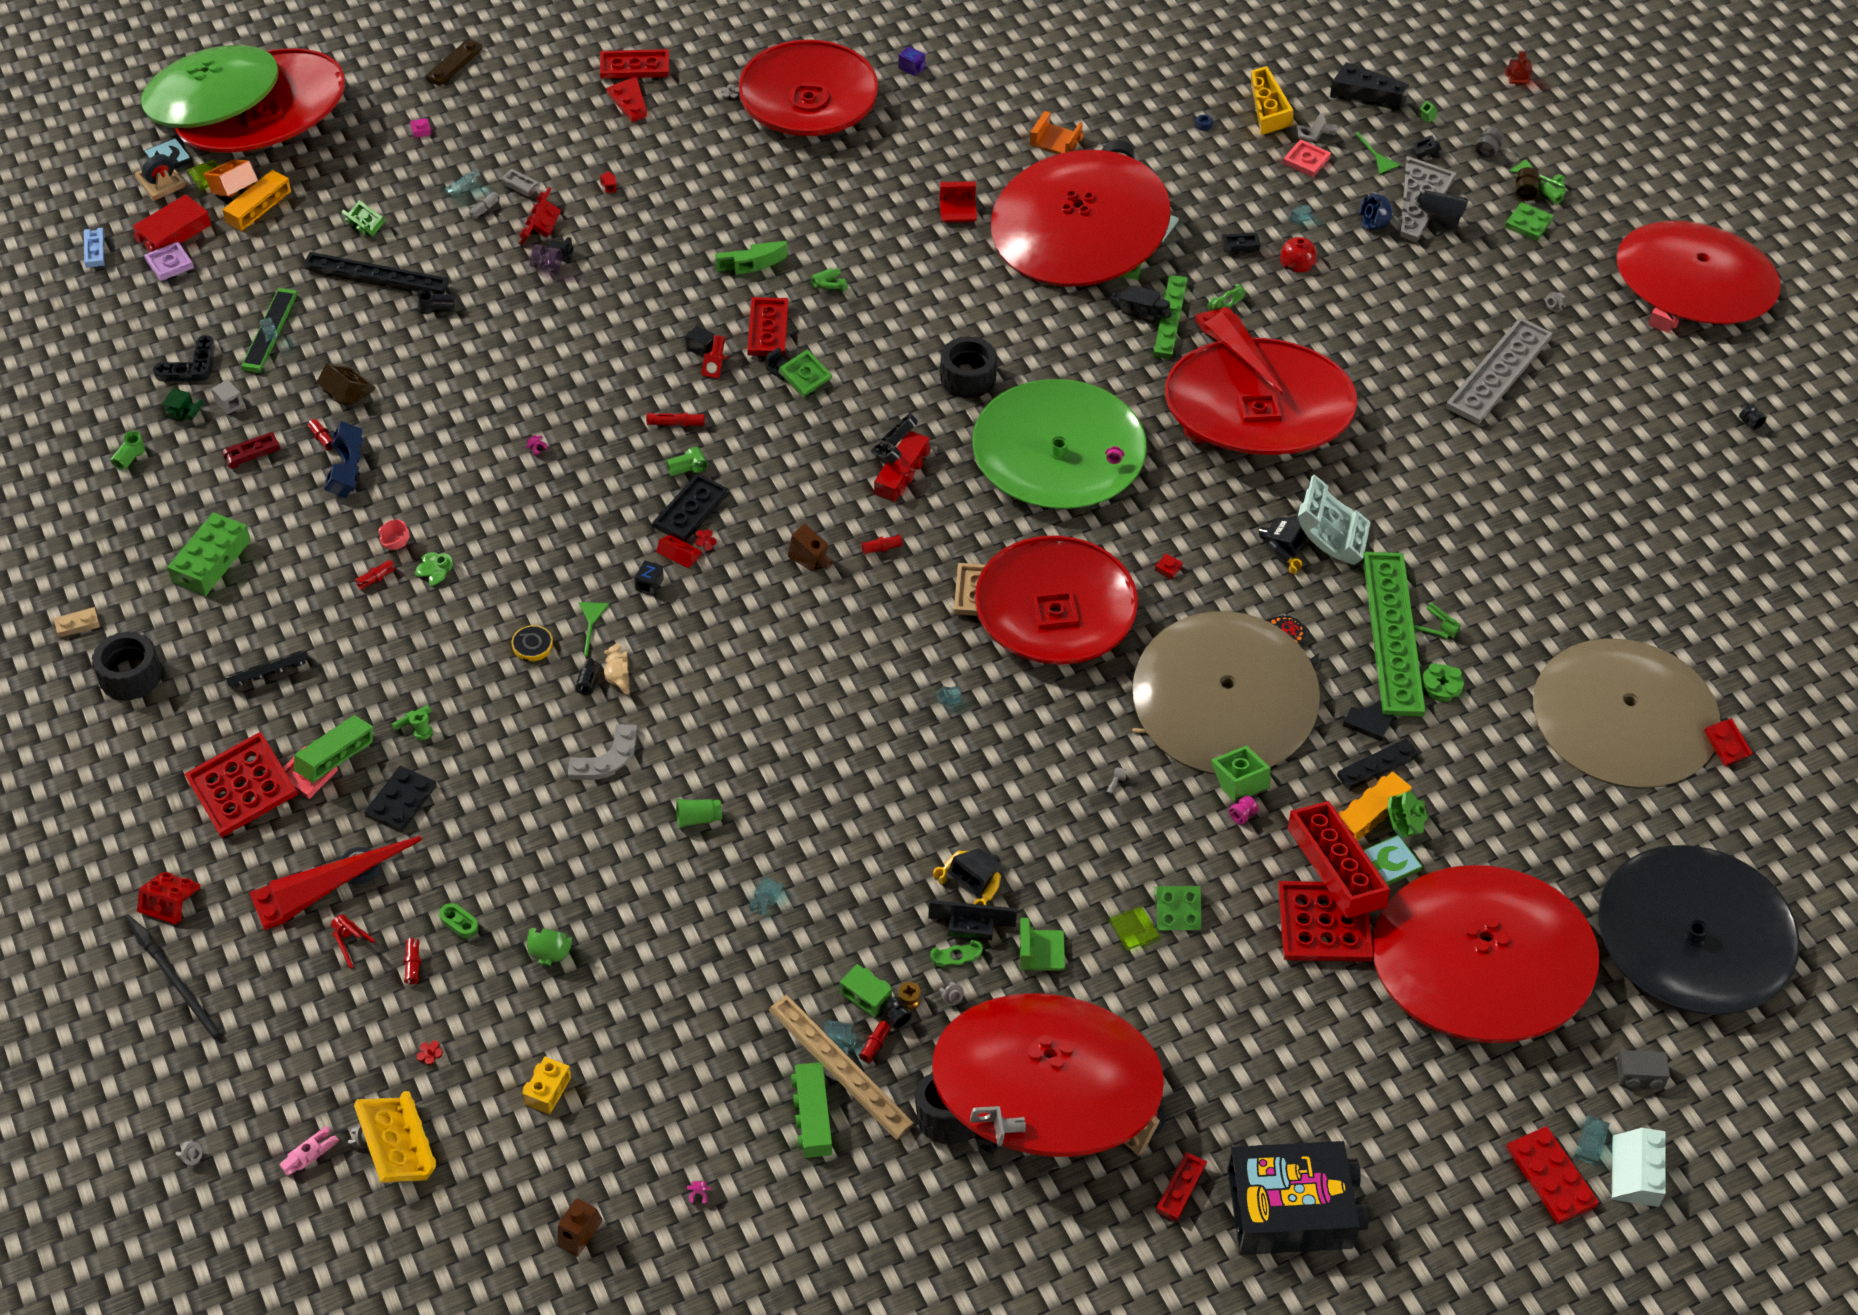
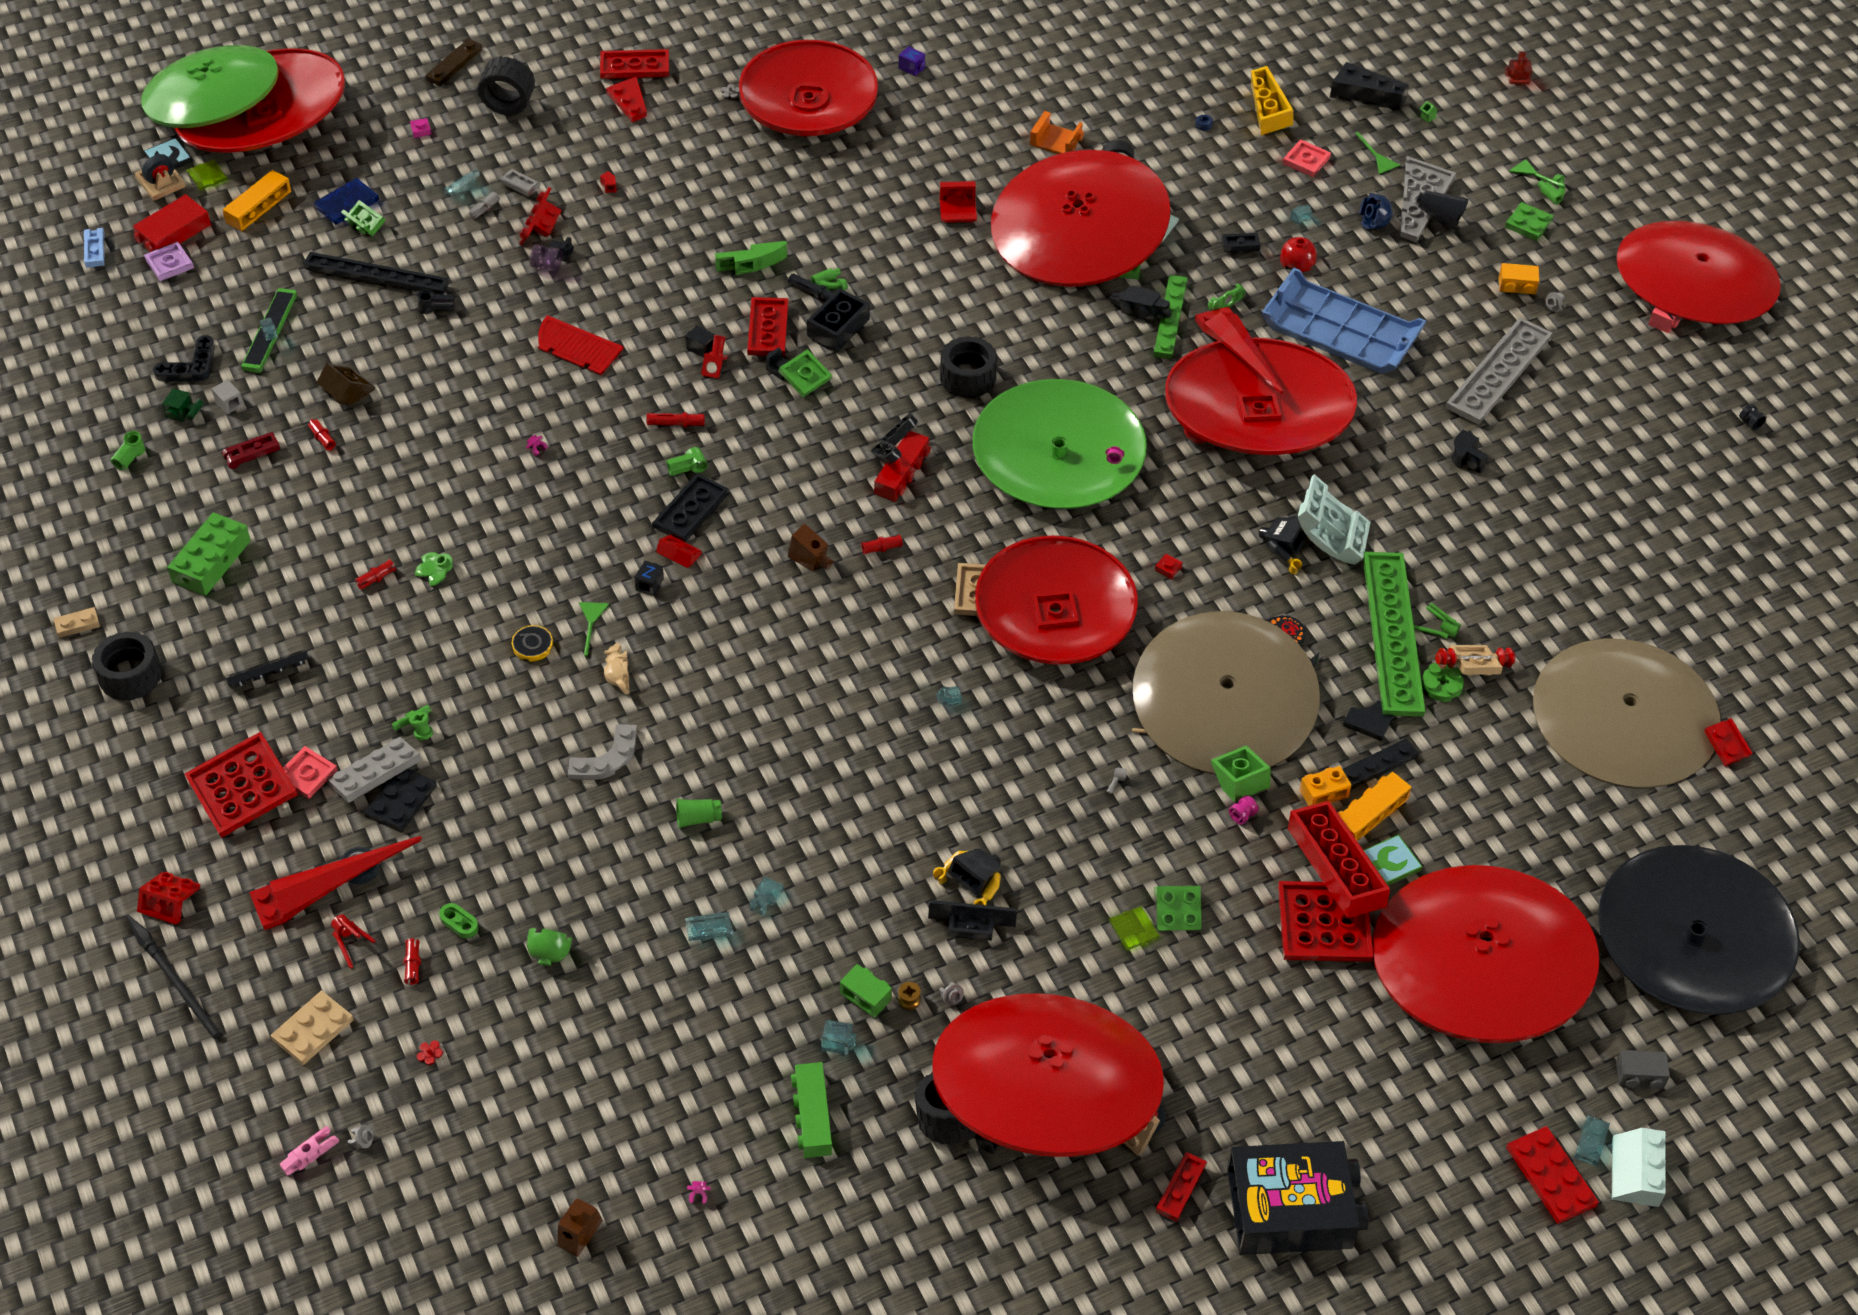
(190, 1153): light grey plate -> none
(230, 177): orange brick -> none
(312, 1027): none -> tan plate
(333, 748): bright green brick -> none
(345, 199): none -> clear blue tile
(346, 442): dark blue arch -> none
(374, 769): none -> light grey plate
(394, 534): coral hair -> none
(395, 1138): yellow bracket -> none
(511, 72): none -> black tyre
(546, 1085): yellow brick -> none
(577, 345): none -> red piece
(587, 677): black hinge -> none
(705, 539): red plant -> none
(708, 926): none -> clear light blue plate
(819, 291): none -> black pin
(838, 319): none -> black brick
(841, 1067): tan tile -> none
(874, 1042): red axle -> none
(896, 1012): black wheel -> none
(970, 953): bright green piece -> none
(1001, 1124): light grey bracket -> none
(1041, 948): bright green bracket -> none
(1319, 127): light grey bracket -> none
(1325, 786): none -> light orange brick
(1340, 324): none -> medium blue piece
(1407, 814): bright green hinge -> none
(1427, 146): black bracket -> none
(1466, 453): none -> black brick
(1475, 659): none -> plate
(1489, 143): flat silver wheel -> none
(1518, 278): none -> light orange brick
(1527, 184): dark brown wheel -> none

